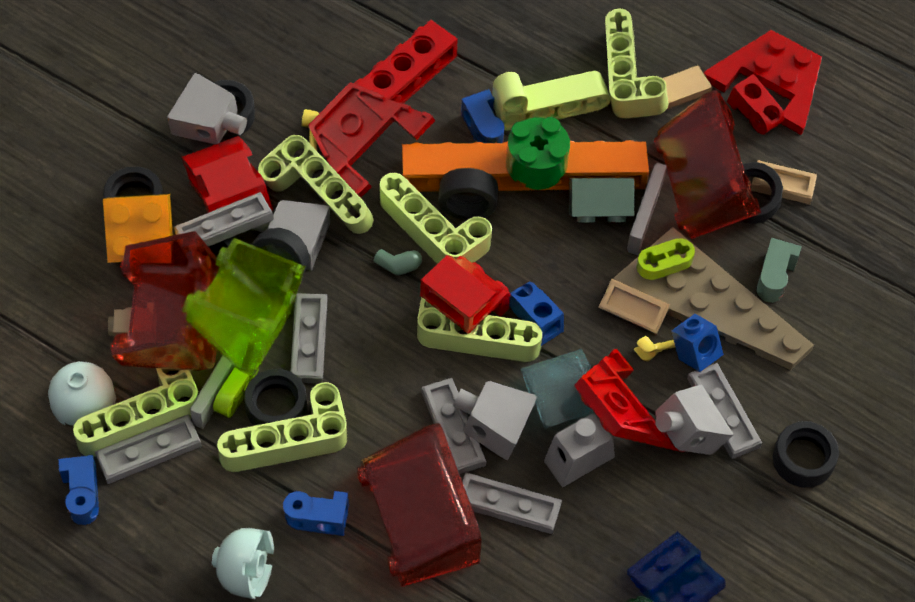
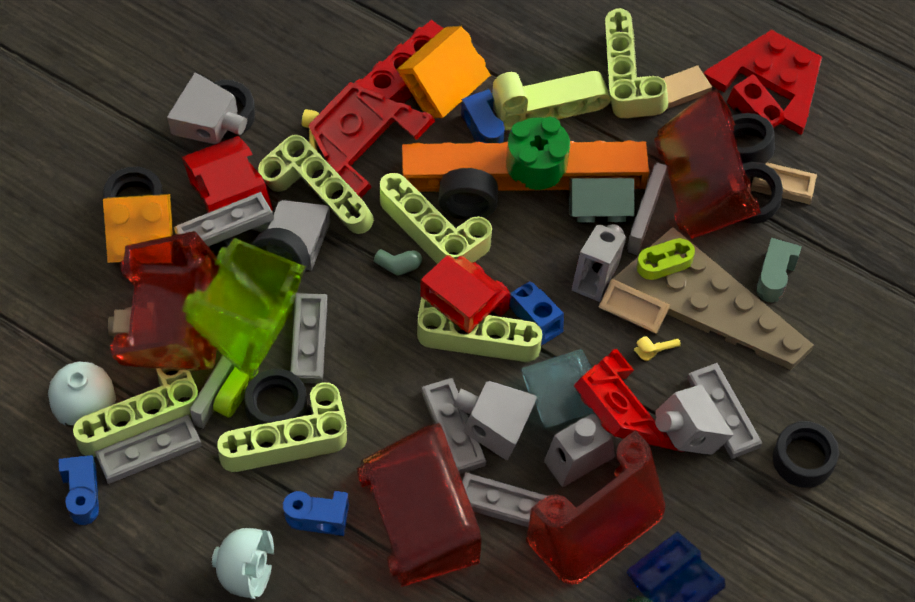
(444, 71): none -> light orange brick
(587, 537): none -> clear red windscreen
(604, 247): none -> light grey torso
(697, 342): blue brick -> none
(758, 126): none -> black tyre

